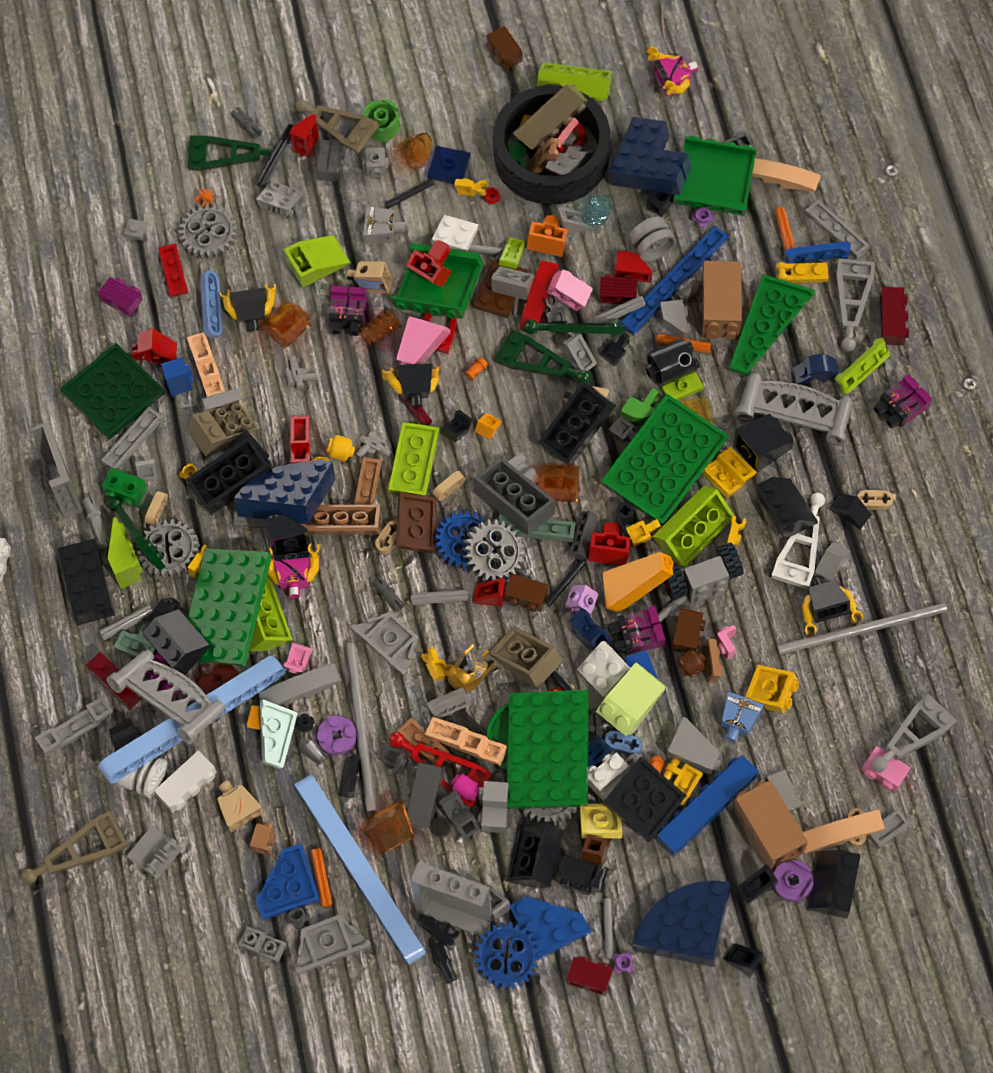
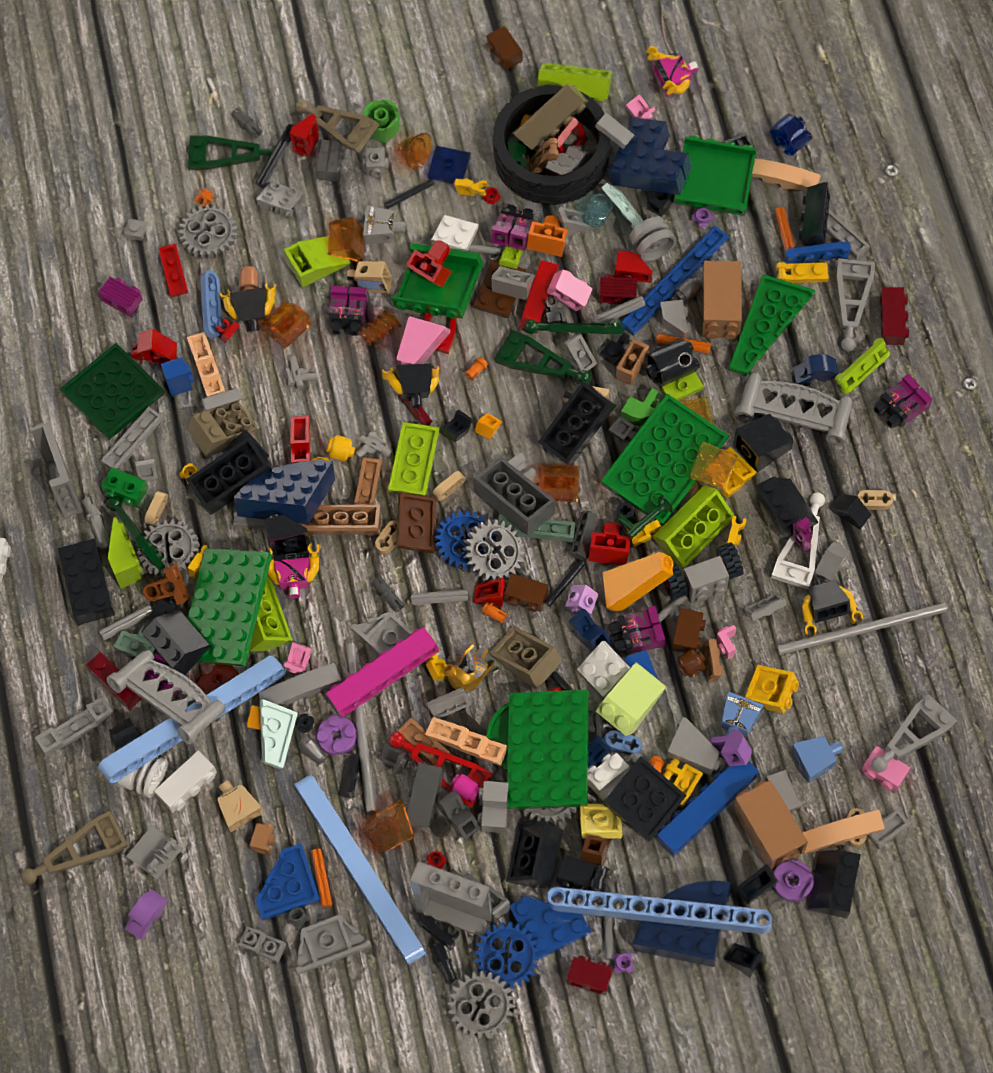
(144, 912): none -> medium lavender brick
(164, 590): none -> dark orange tile
(228, 331): none -> red tile
(248, 278): none -> nougat brick
(346, 239): none -> clear orange slope
(382, 672): none -> dark pink brick
(436, 855): none -> red plate
(494, 612): none -> orange pin
(497, 1015): none -> light grey gear
(513, 226): none -> hips
(614, 130): none -> light grey tile
(623, 204): none -> light aqua wing
(632, 362): none -> medium nougat brick
(638, 108): none -> bright pink bracket
(663, 506): none -> dark green piece
(668, 916): none -> light blue beam
(713, 466): none -> clear yellow plate
(733, 748): none -> medium lavender brick
(765, 607): none -> light grey plate
(790, 134): none -> clear blue brick
(802, 533): none -> magenta hinge
(815, 214): none -> black slope
(816, 756): none -> medium blue torso

